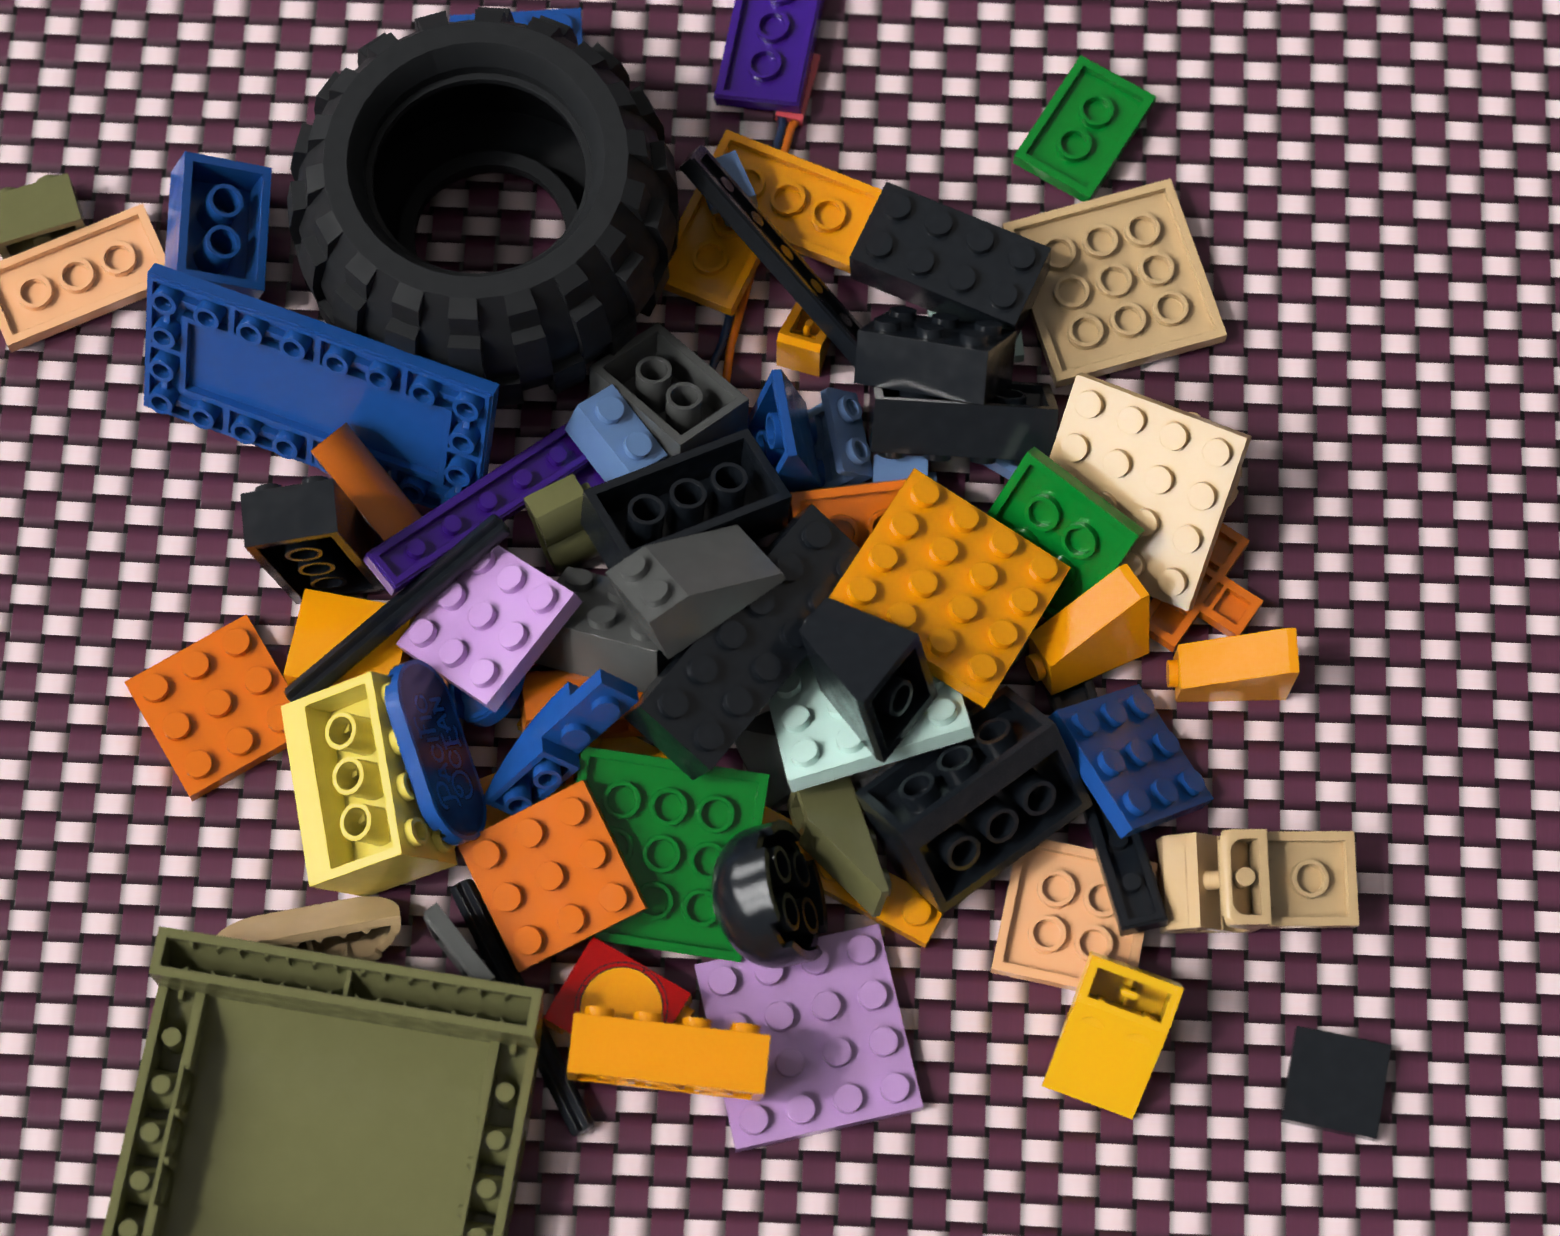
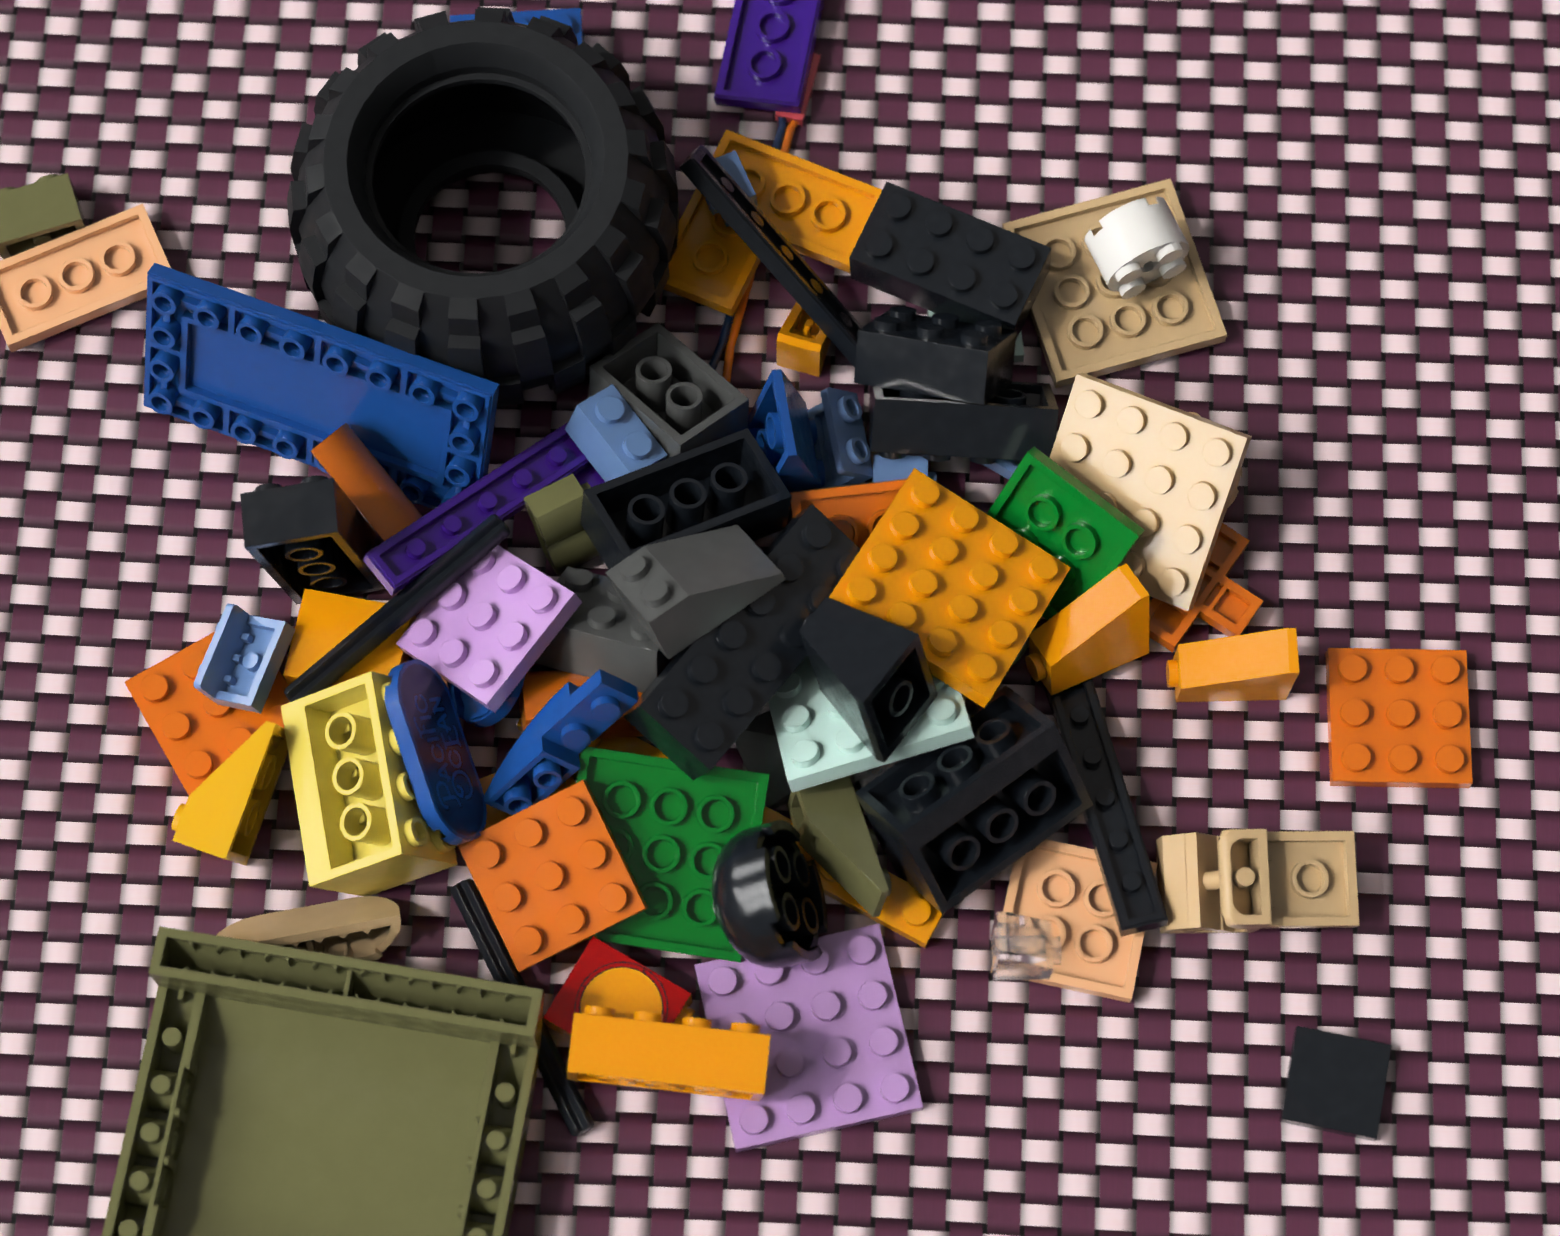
(219, 221): blue brick -> none
(232, 802): none -> yellow slope
(243, 659): none -> medium blue bracket
(455, 945): dark grey tile -> none
(1023, 948): none -> clear slope
(1084, 129): green plate -> none
(1113, 1034): yellow slope -> none
(1130, 760): blue plate -> none
(1138, 246): none -> white brick
(1398, 718): none -> orange plate

